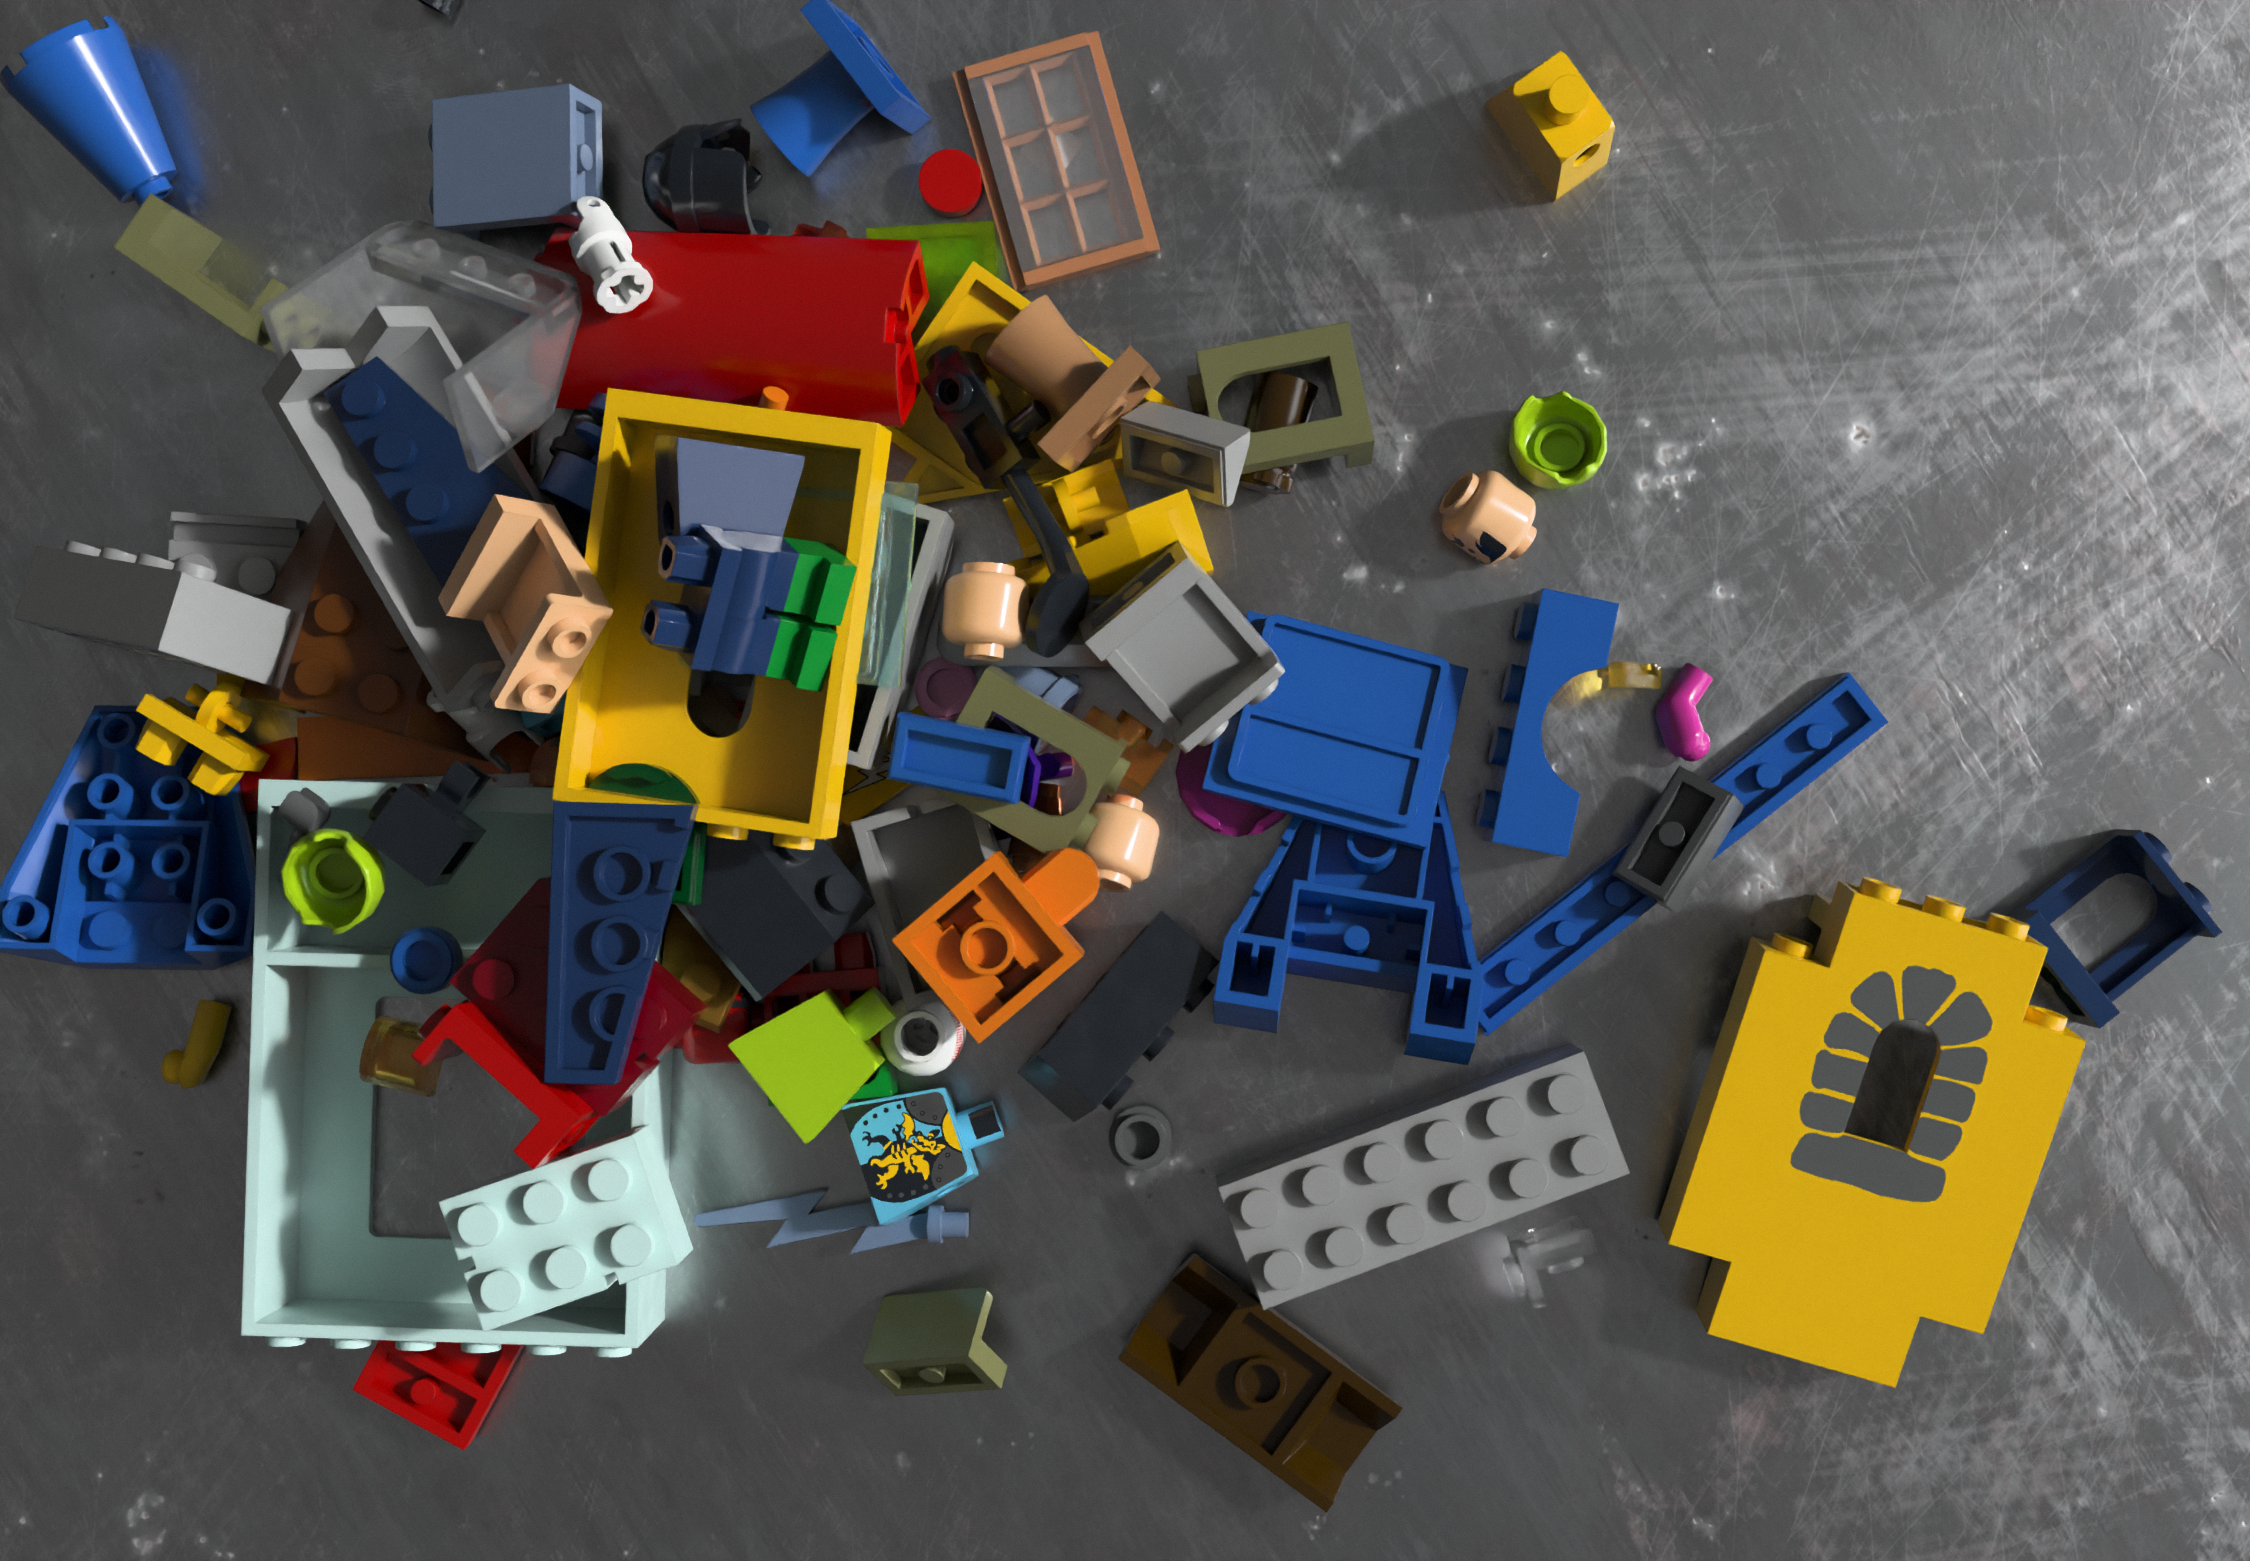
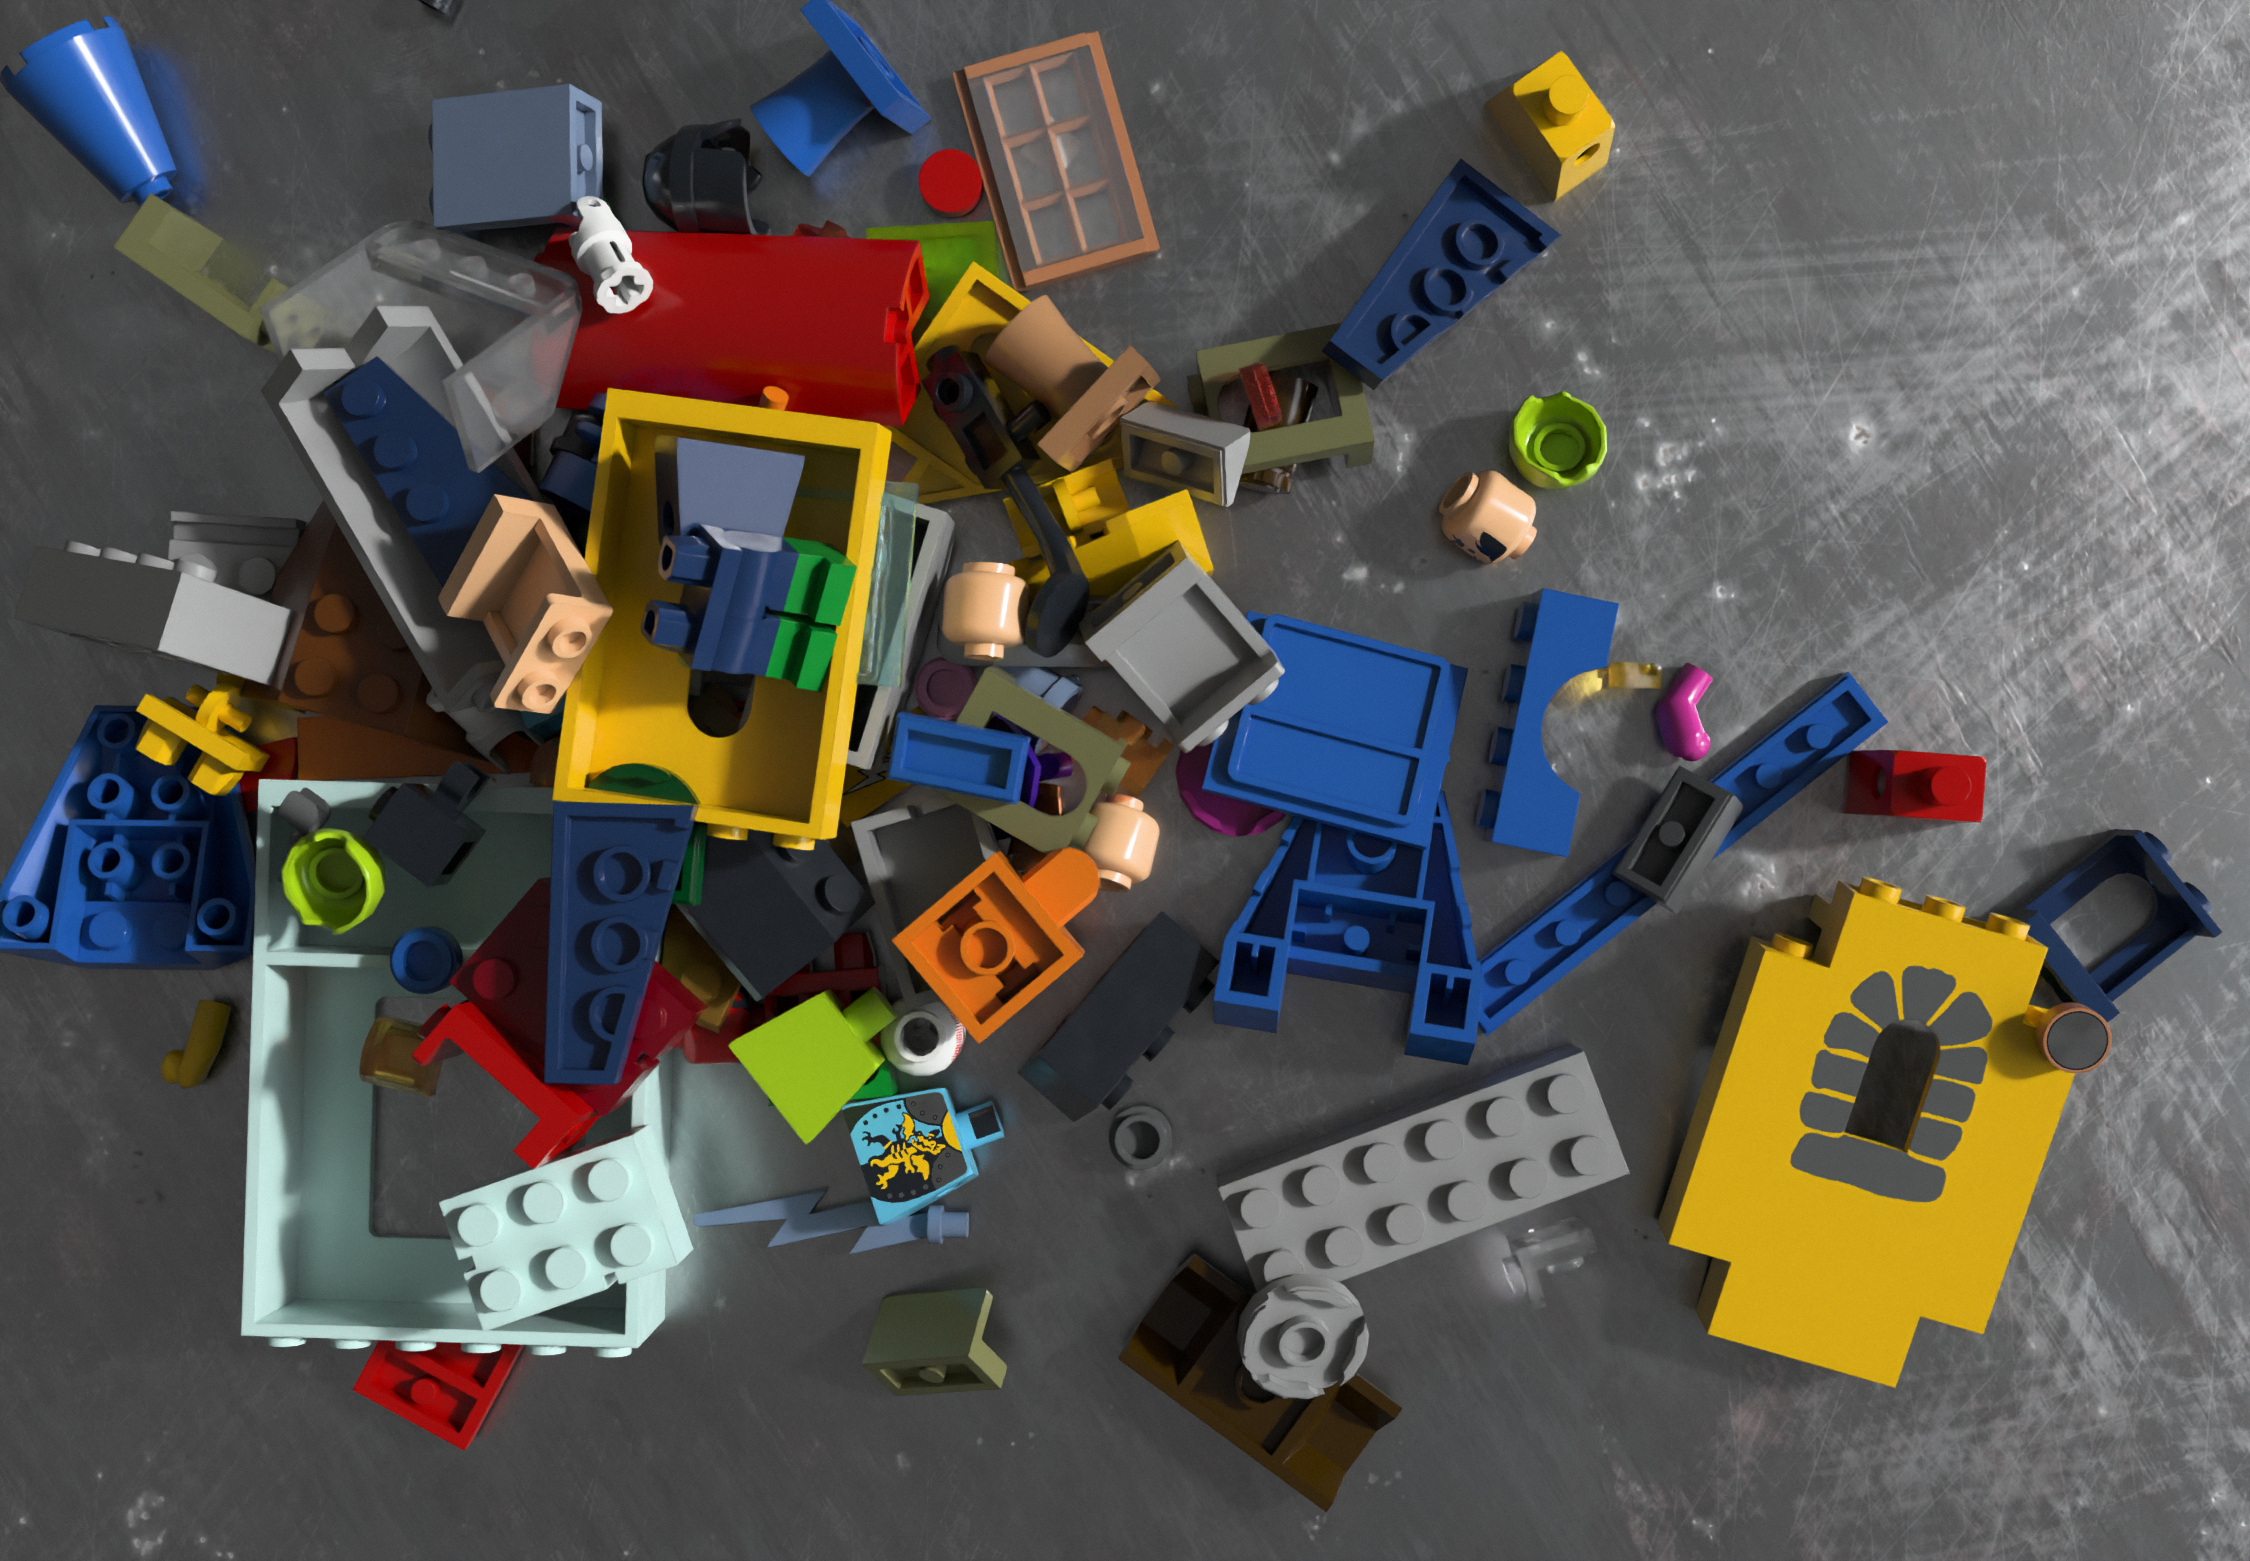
(1261, 395): none -> clear red tile
(1302, 1336): none -> light grey tile
(1443, 268): none -> dark blue wing
(1916, 785): none -> red torso
(2073, 1037): none -> flat silver tile

